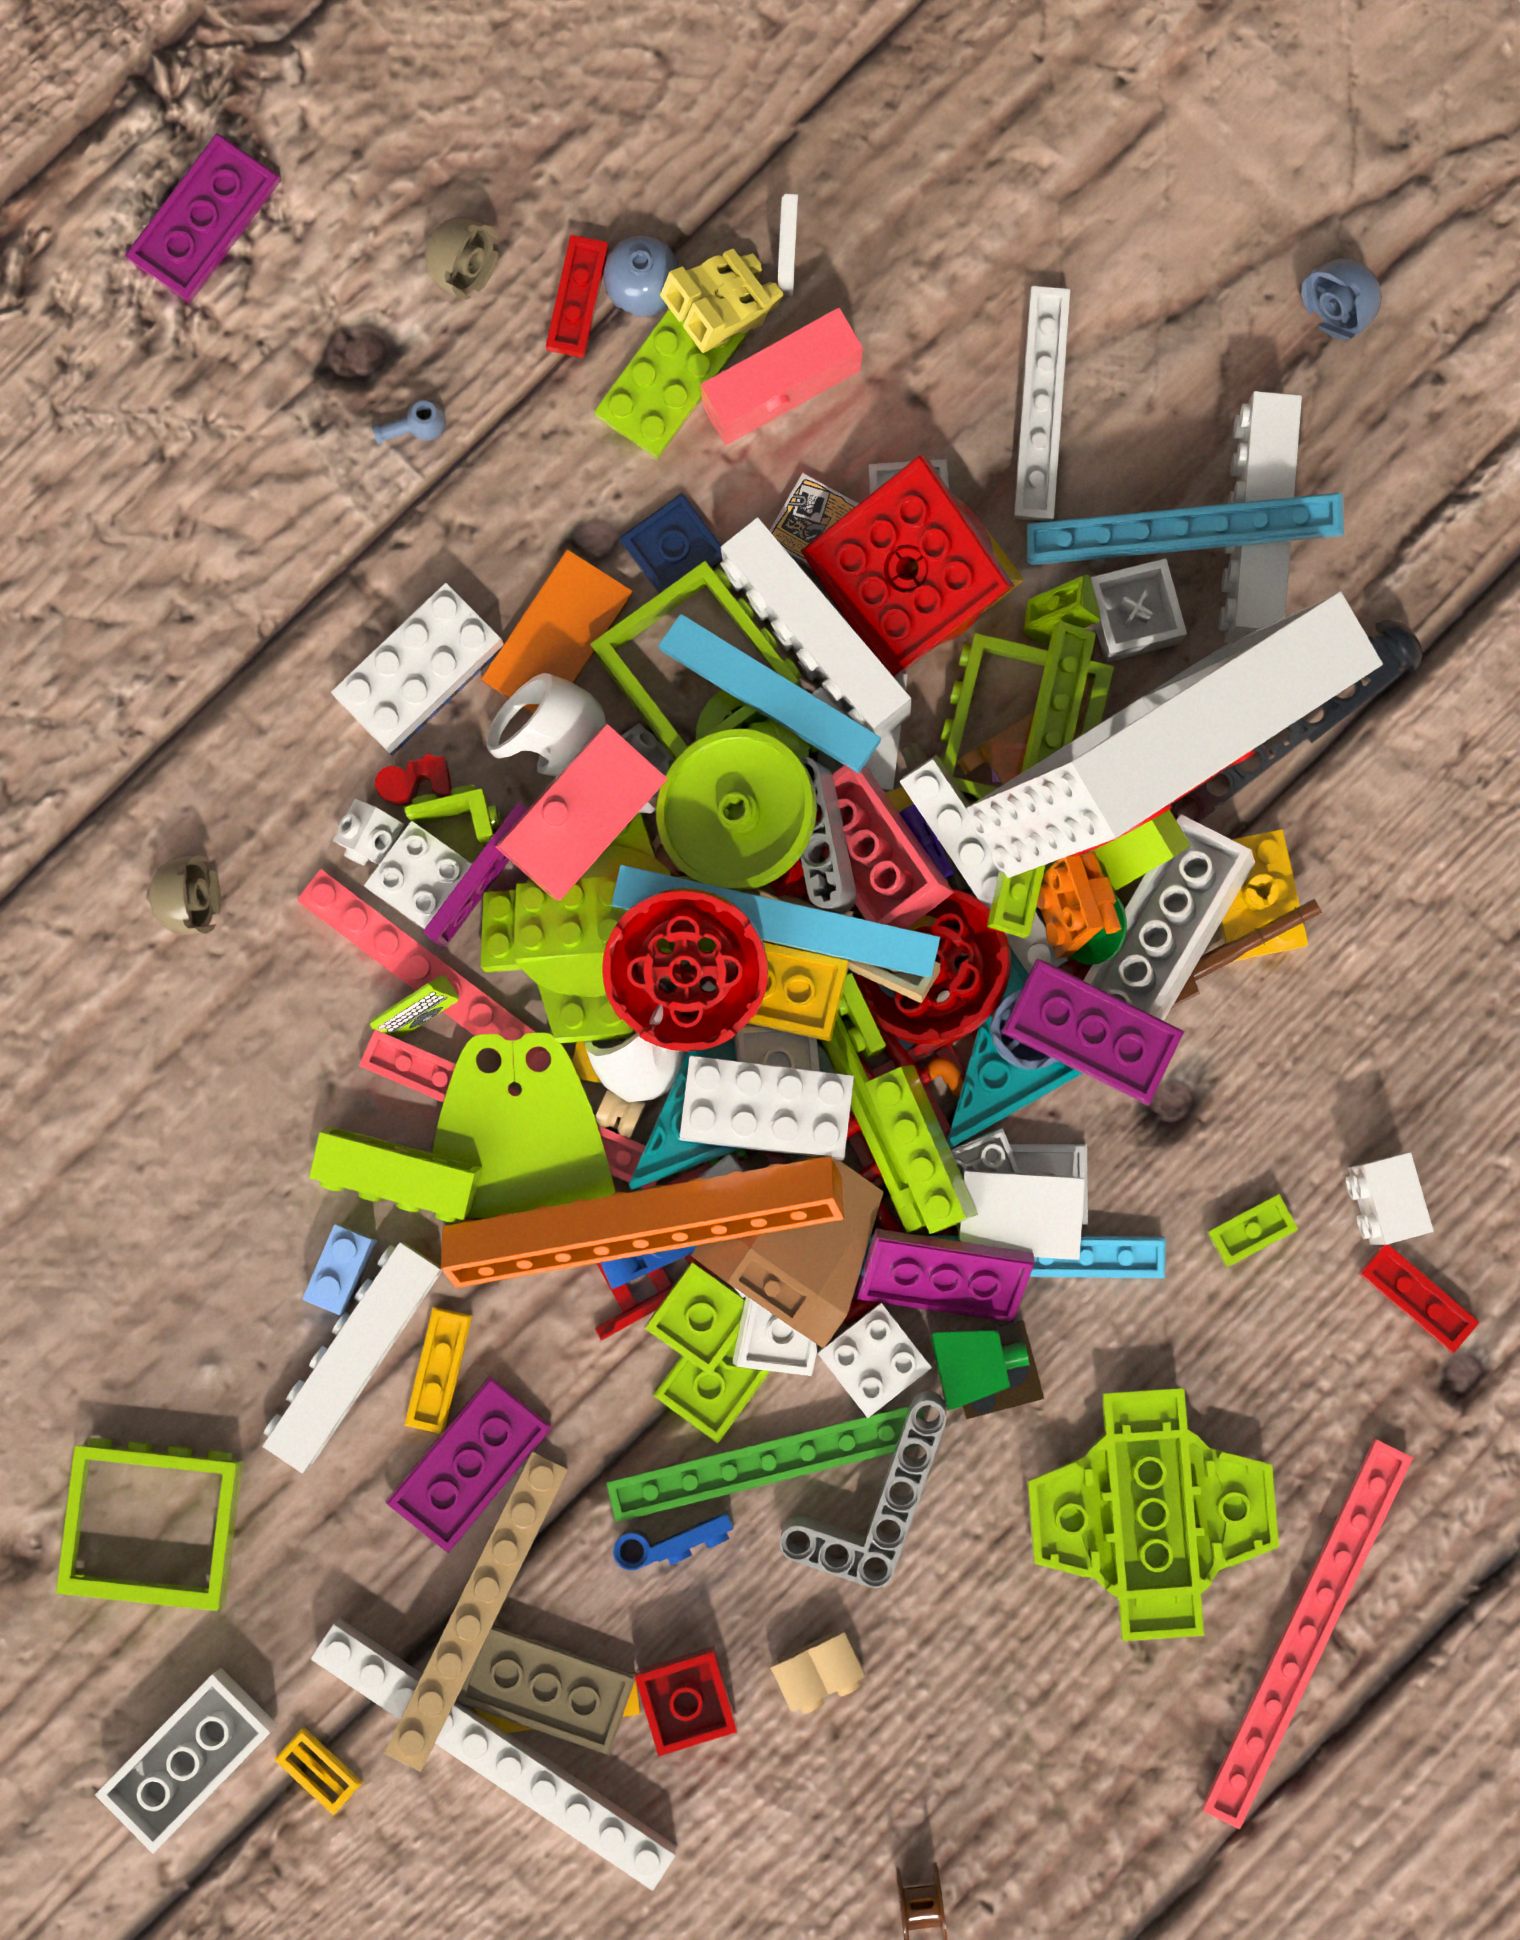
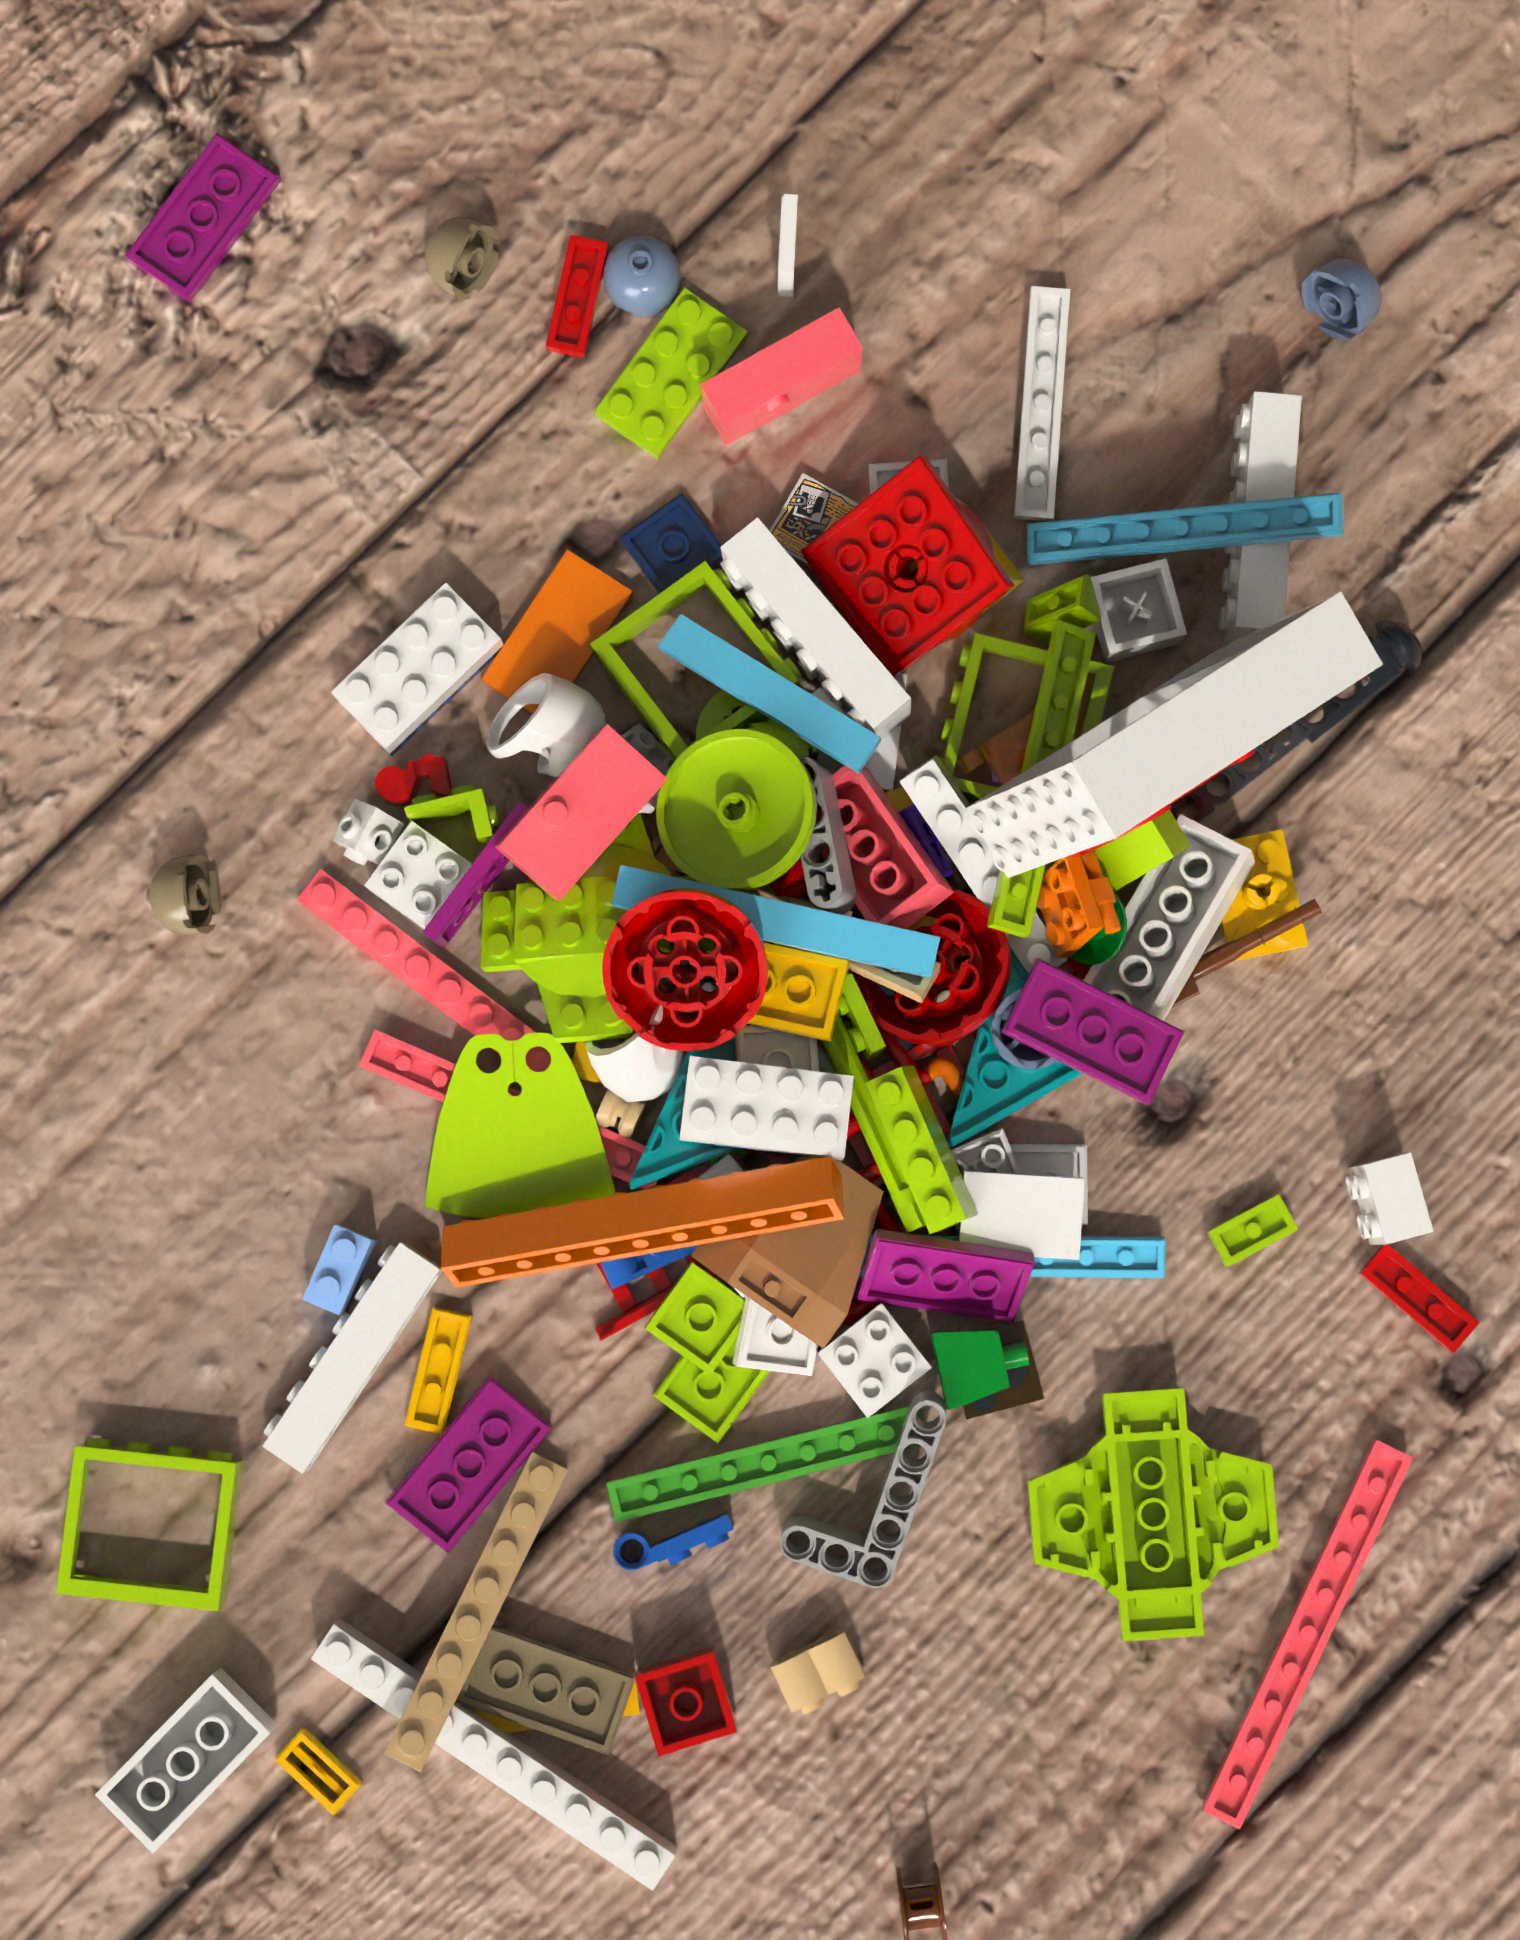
(395, 1173): lime brick -> none
(416, 1008): slope -> none
(421, 429): sand blue bar -> none
(720, 298): light yellow hips -> none

